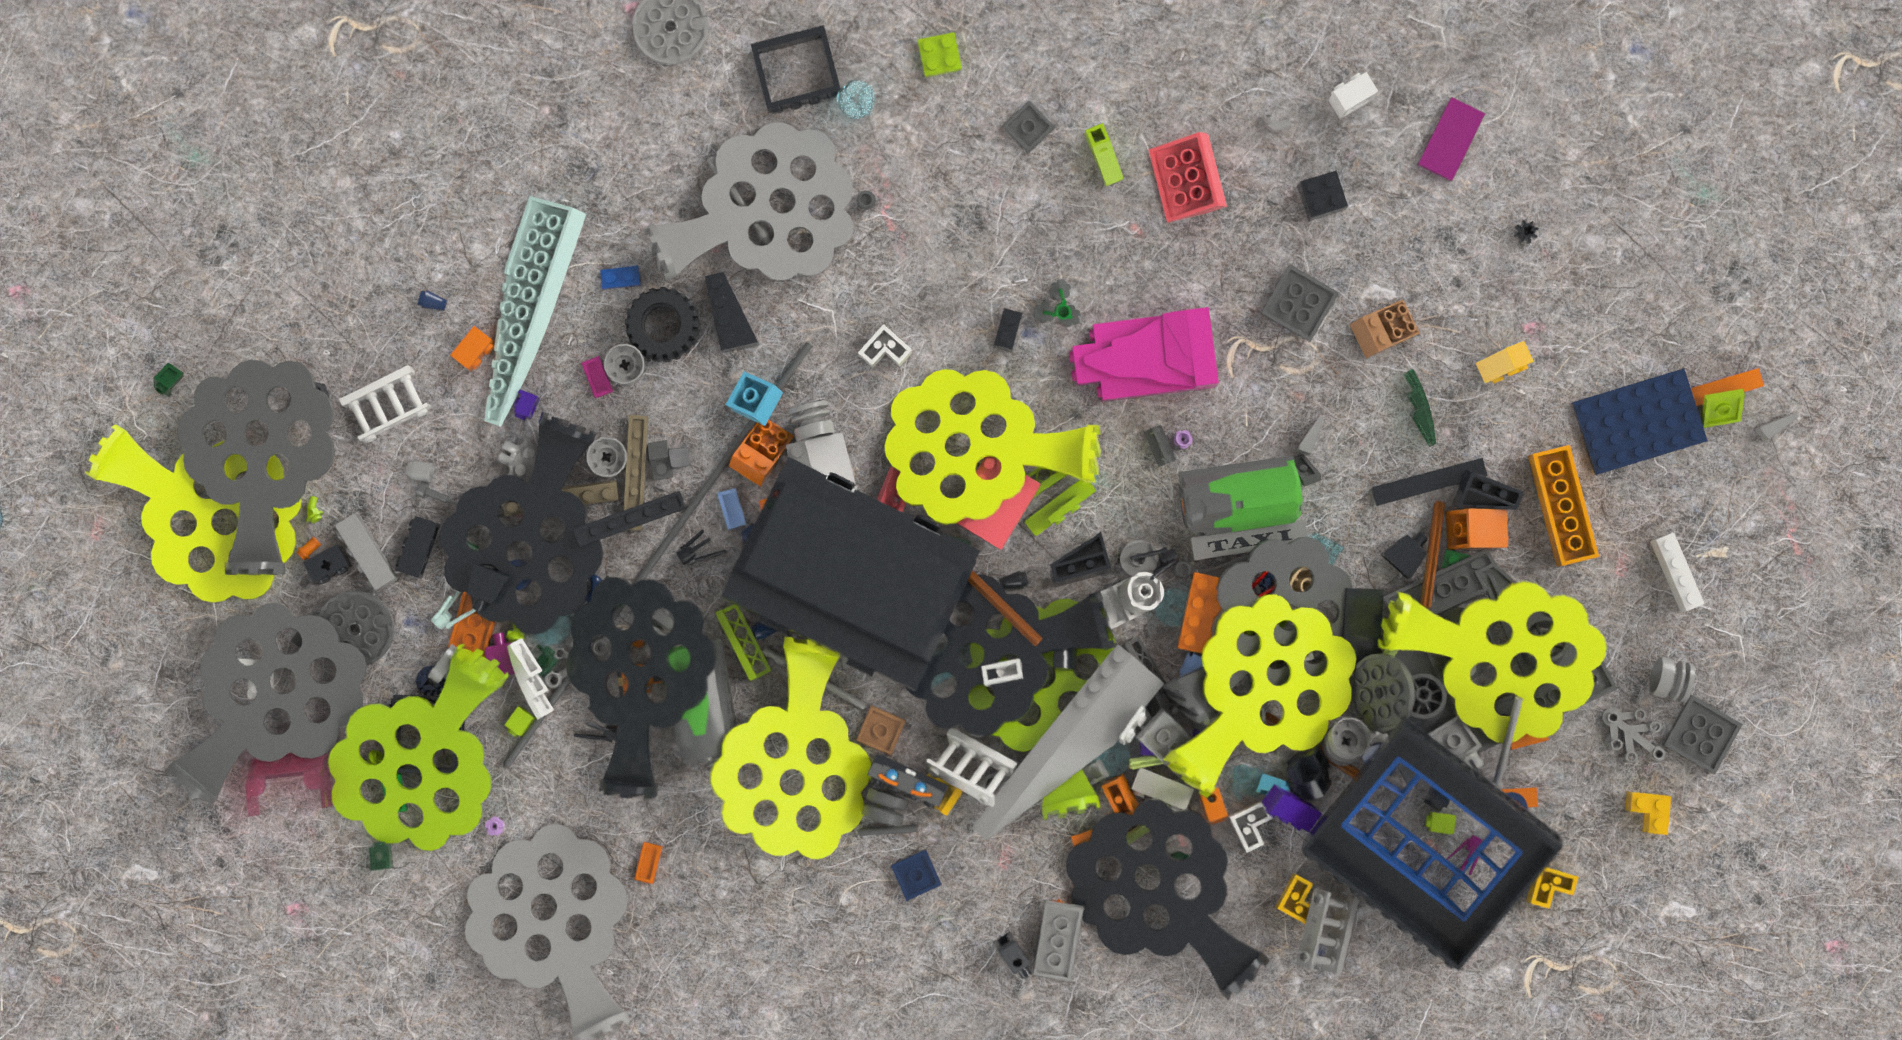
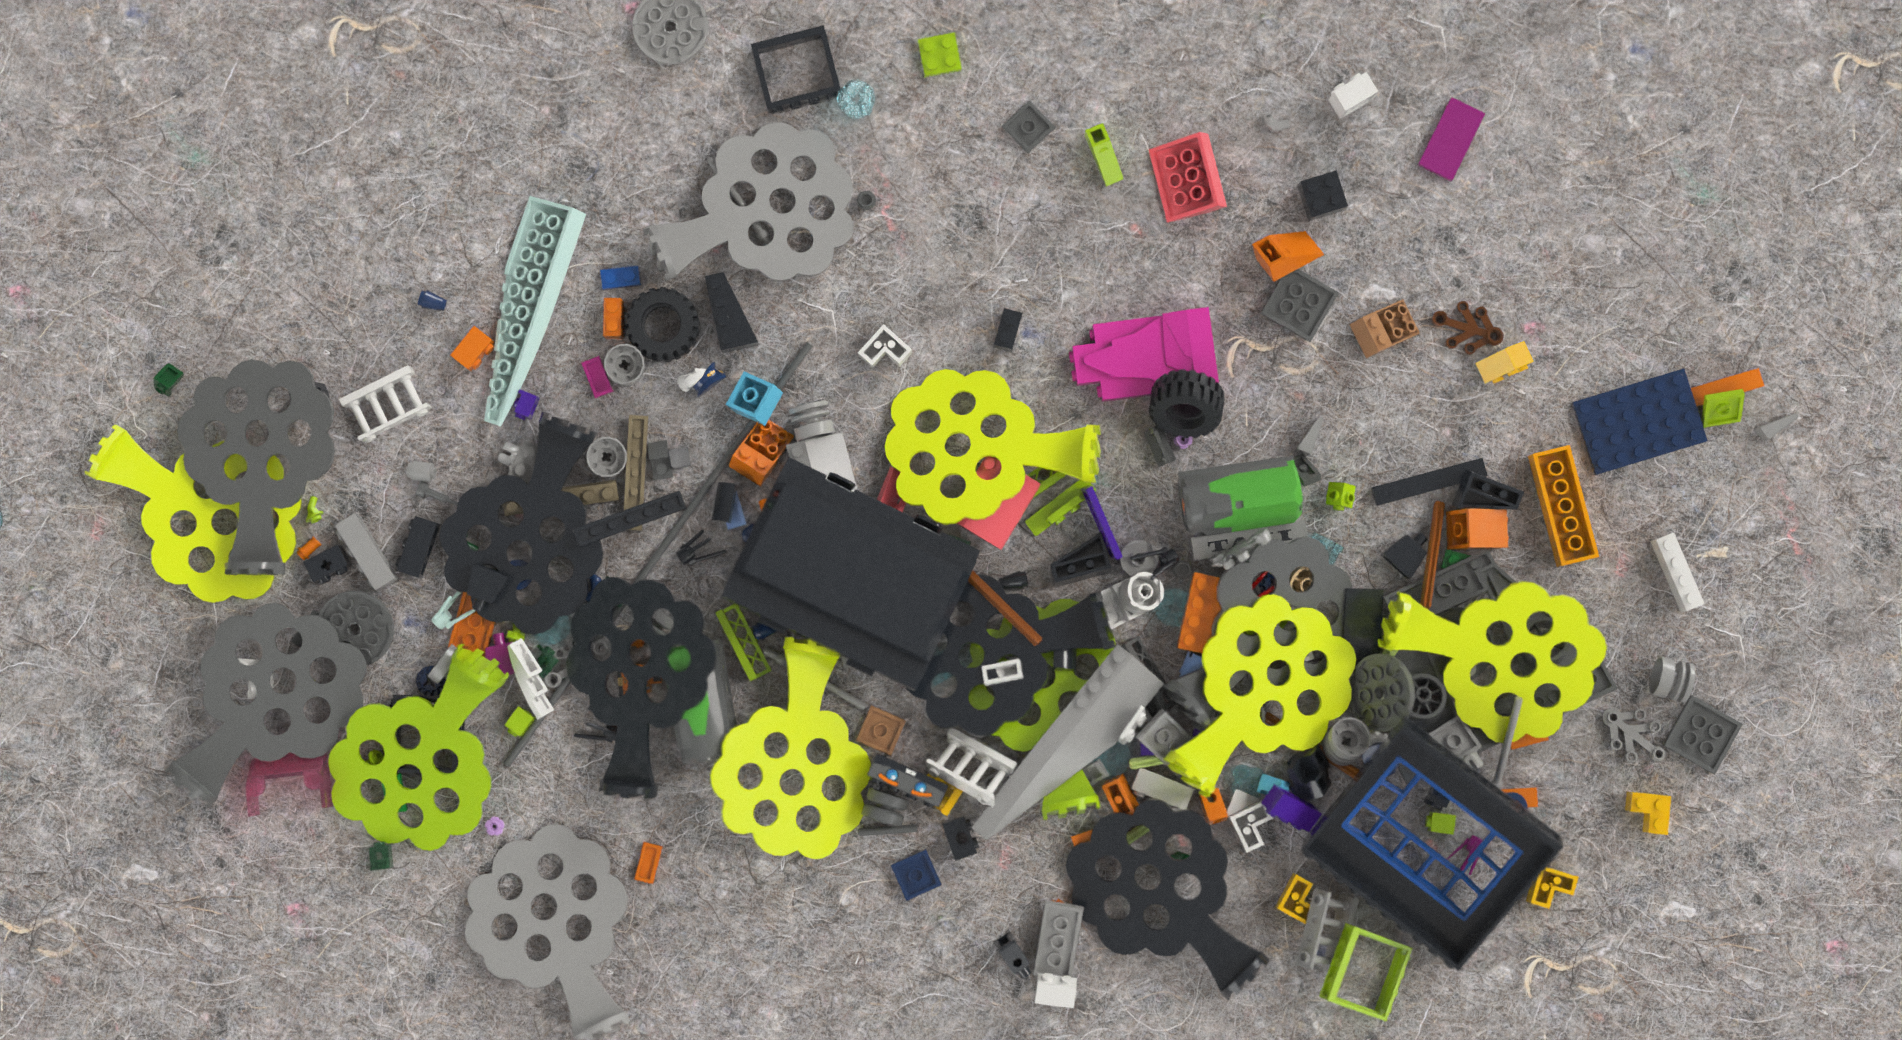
(613, 318): none -> orange brick
(701, 379): none -> piece
(724, 502): none -> black brick
(965, 849): none -> black brick
(1055, 990): none -> white brick
(1066, 313): dark grey plant -> none
(1101, 522): none -> dark purple tile
(1186, 403): none -> black tyre
(1239, 550): none -> light grey plant
(1240, 801): none -> white sticker
(1285, 253): none -> orange slope
(1339, 965): none -> lime window
(1340, 495): none -> lime brick
(1422, 416): clear green slope -> none
(1470, 328): none -> reddish brown plant
(1531, 232): black gear -> none

